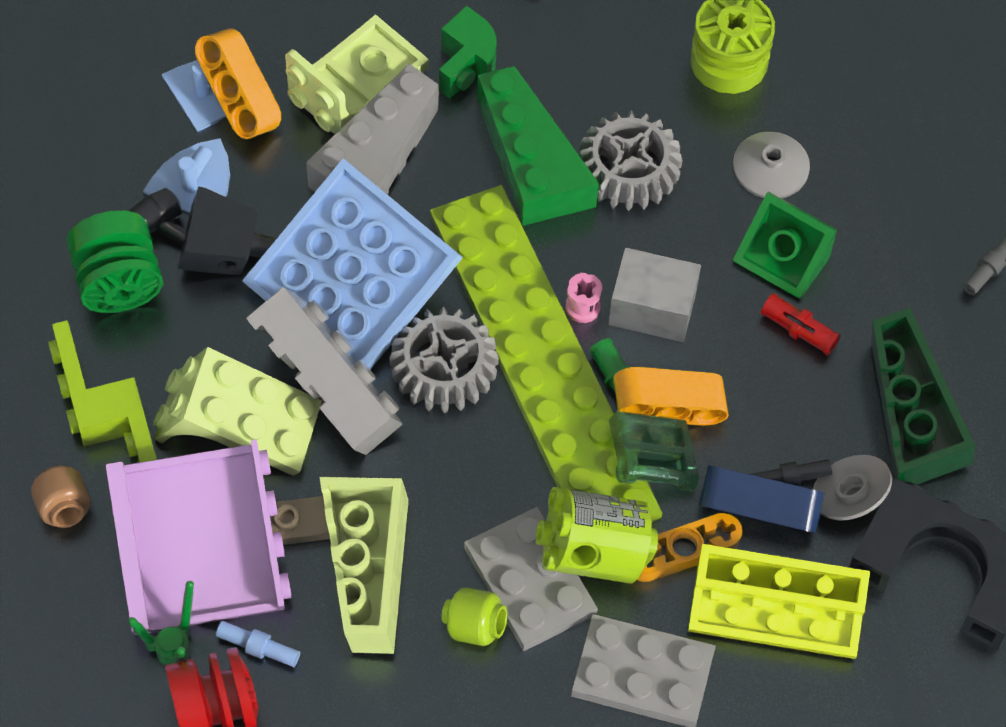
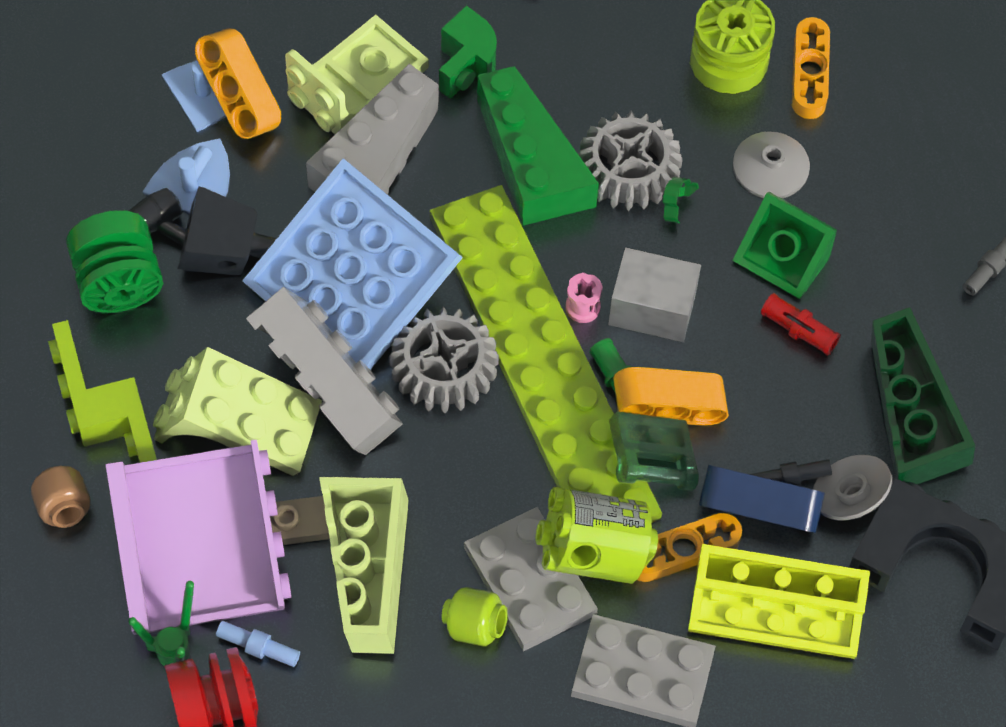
(672, 192): none -> green piece
(803, 80): none -> light orange beam

